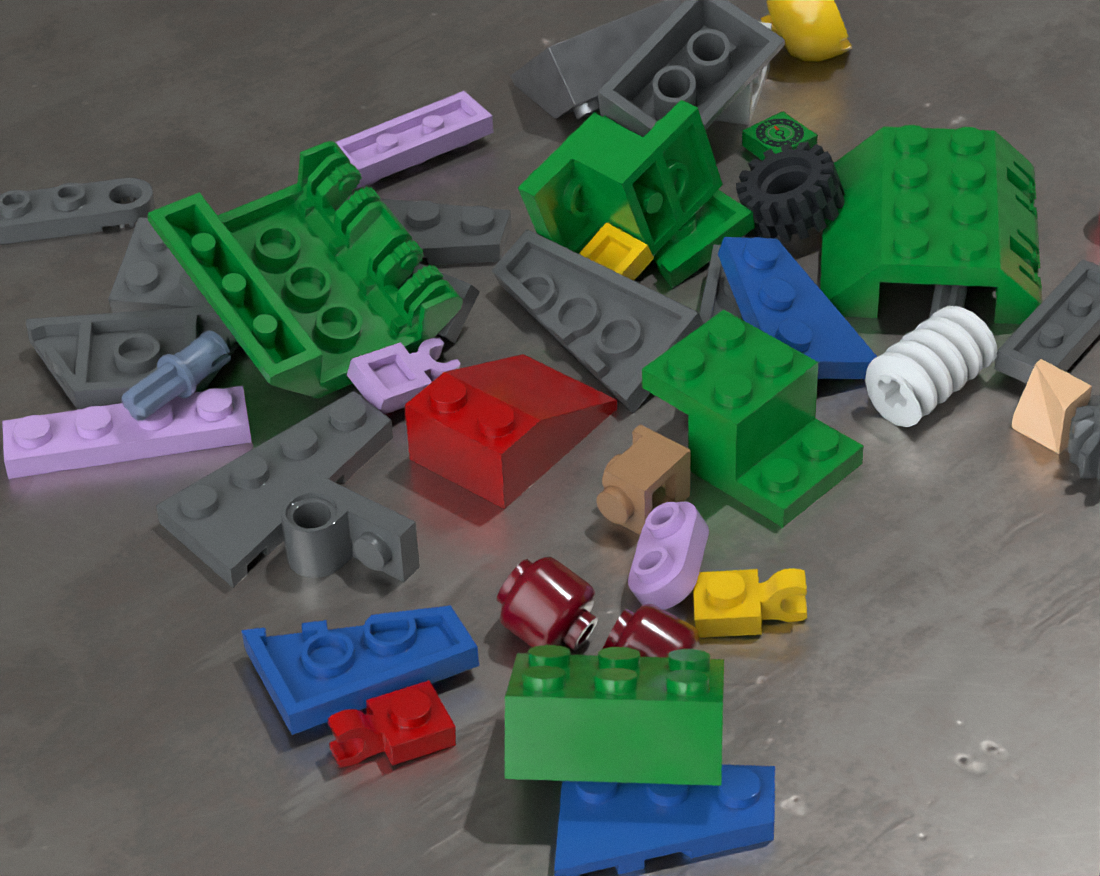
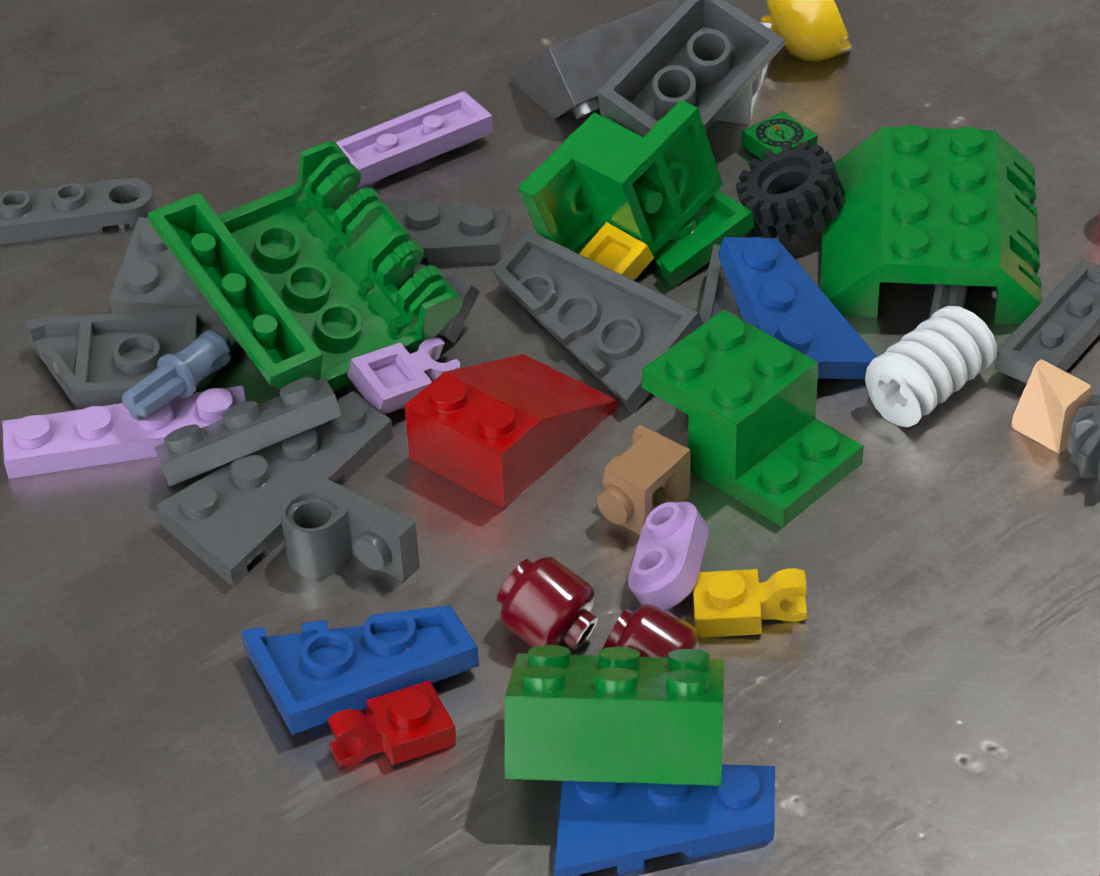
(247, 429): none -> dark grey plate

